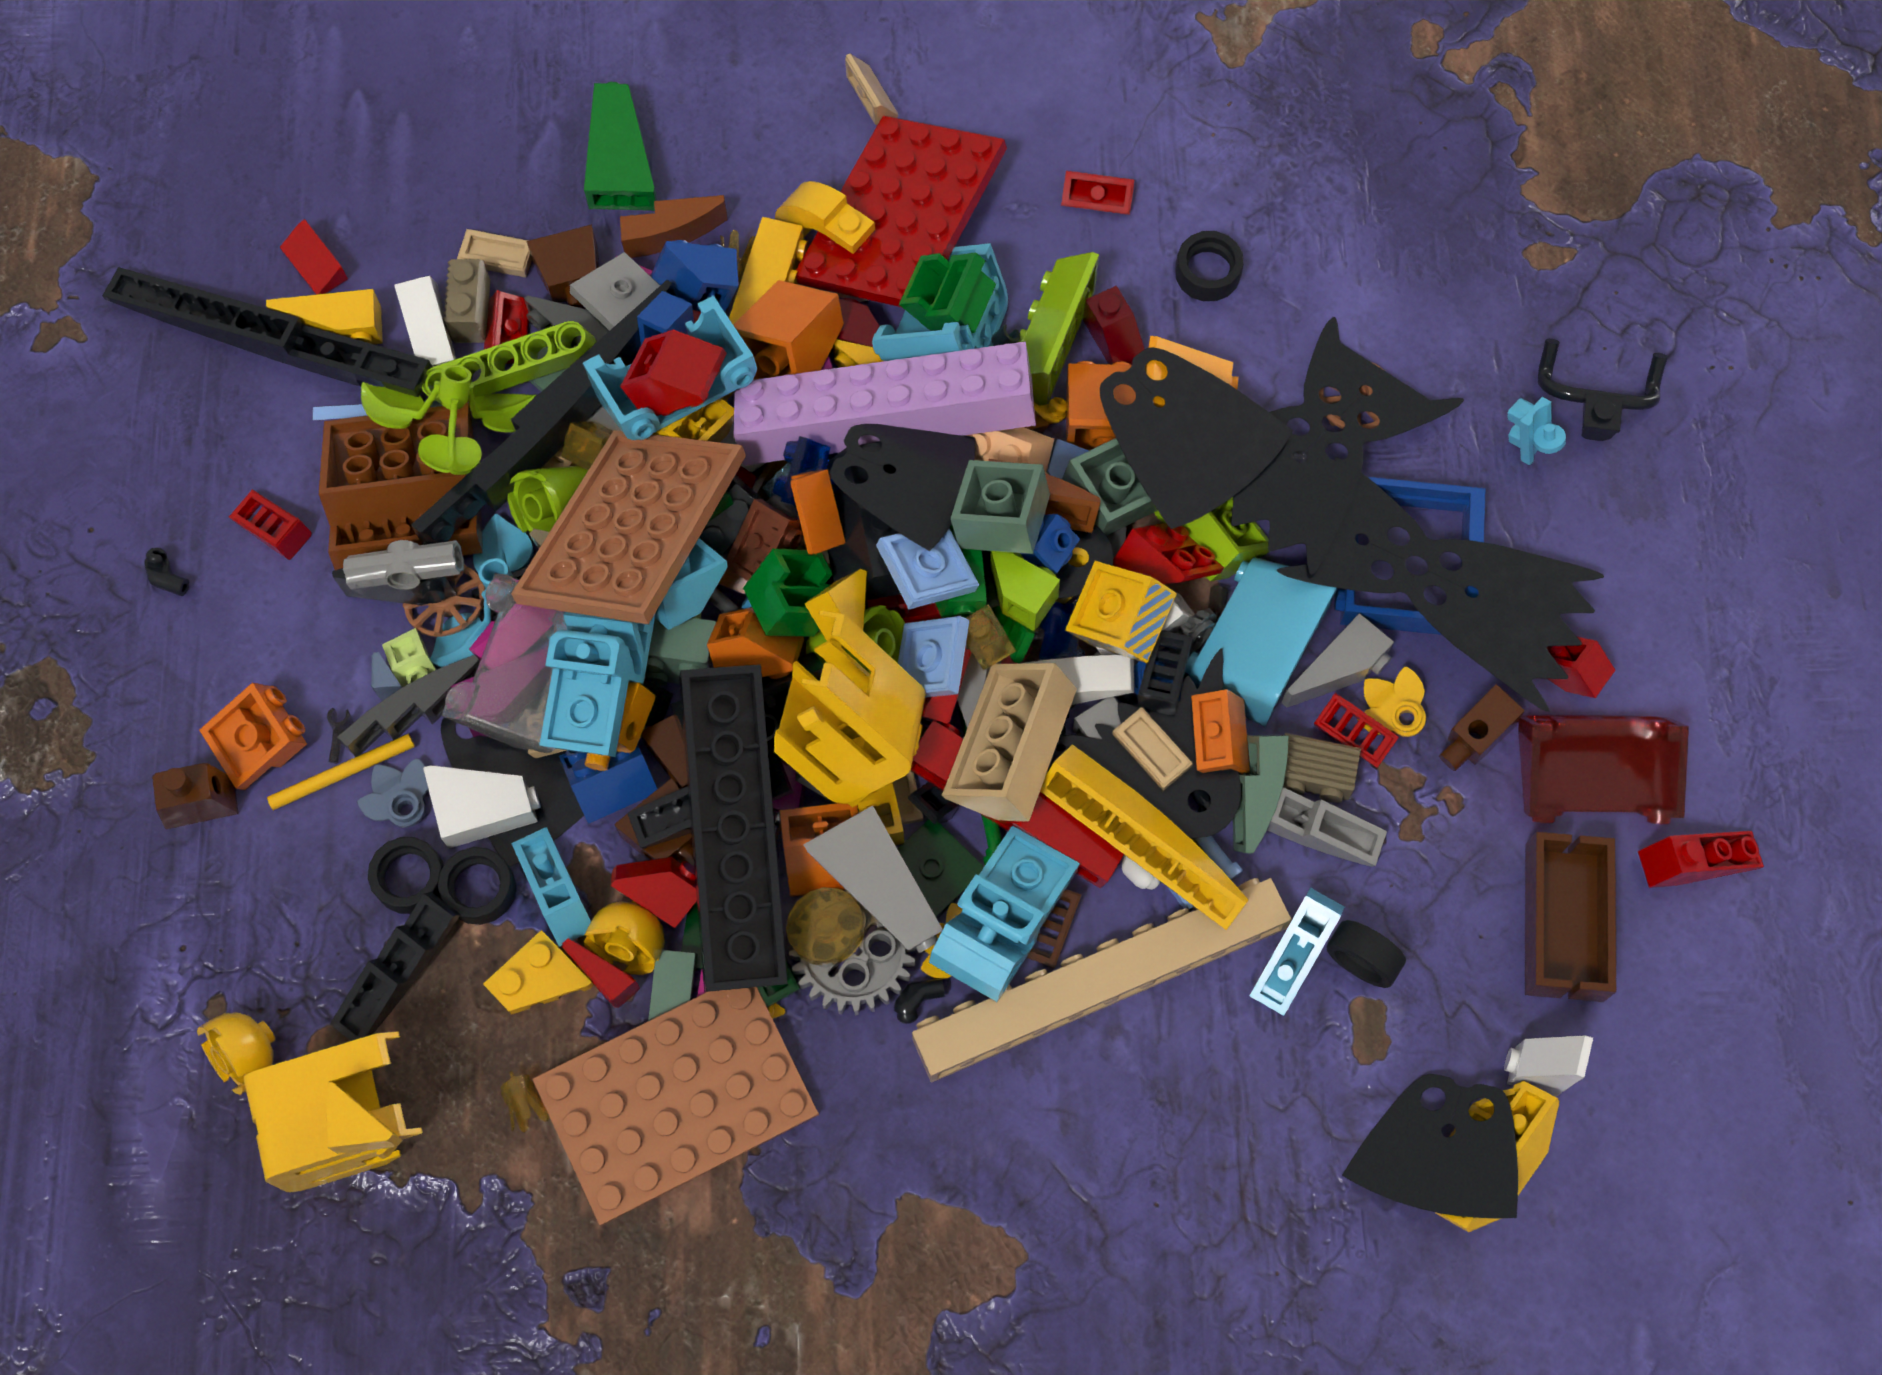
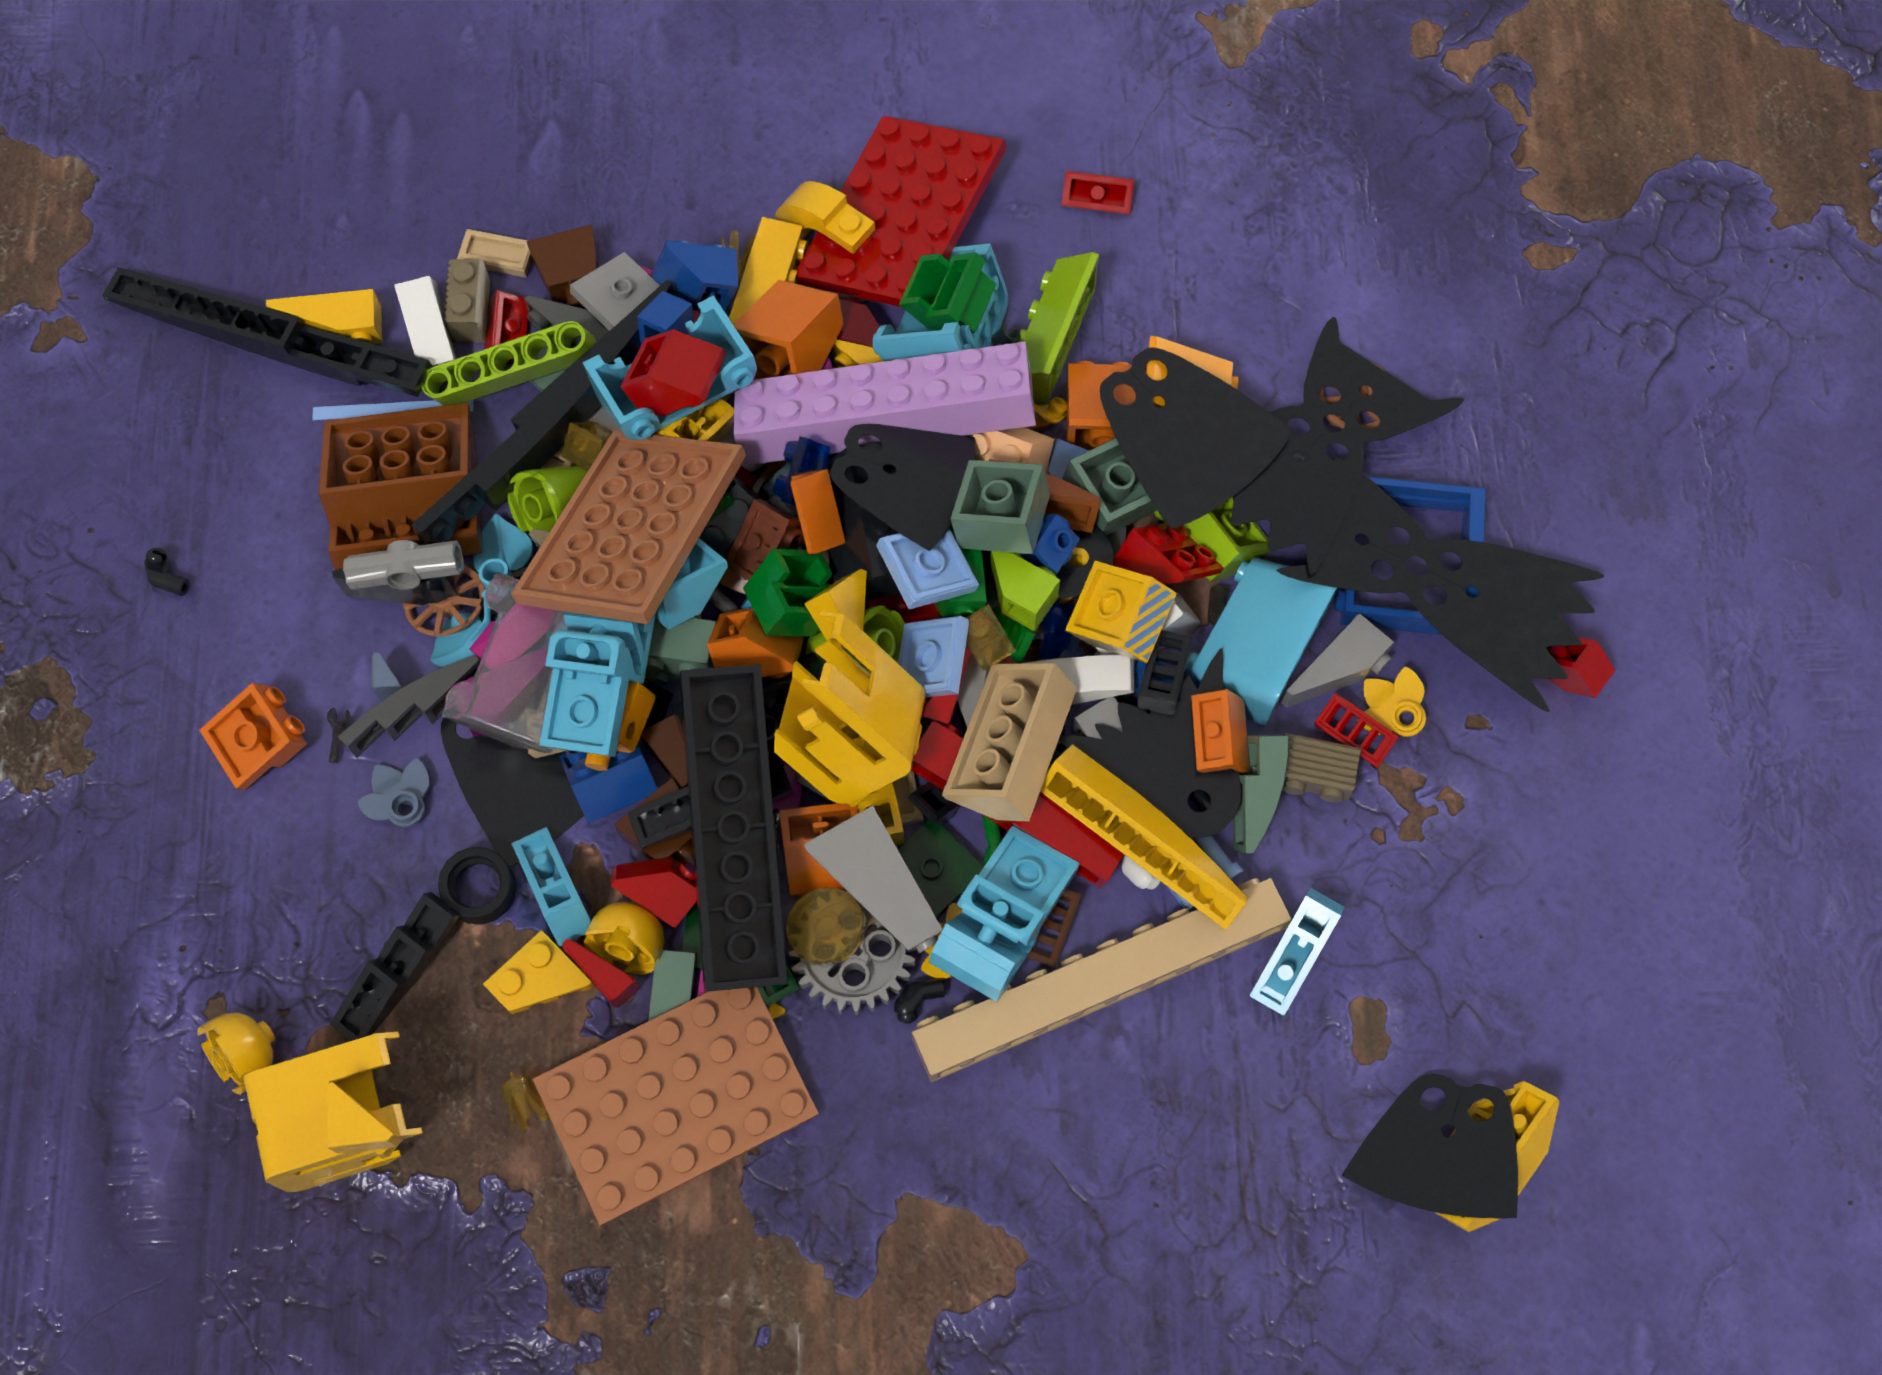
(189, 795): reddish brown torso -> none
(287, 538): red slope -> none
(313, 259): red slope -> none
(340, 772): yellow bar -> none
(388, 854): black tyre -> none
(408, 657): yellowish green bracket -> none
(455, 389): lime plant -> none
(478, 803): white slope -> none
(616, 157): green slope -> none
(672, 221): dark orange slope -> none
(869, 89): tan slope -> none
(1113, 326): dark red slope -> none
(1152, 748): tan tile -> none
(1199, 628): dark grey gear -> none
(1209, 289): black tyre -> none
(1326, 829): light grey slope -> none
(1366, 953): black tyre -> none
(1490, 719): reddish brown torso -> none
(1534, 429): medium azure hips -> none
(1549, 1062): white slope -> none
(1570, 917): reddish brown piece -> none
(1601, 408): black piece -> none
(1603, 765): clear red windscreen -> none
(1699, 857): red slope -> none

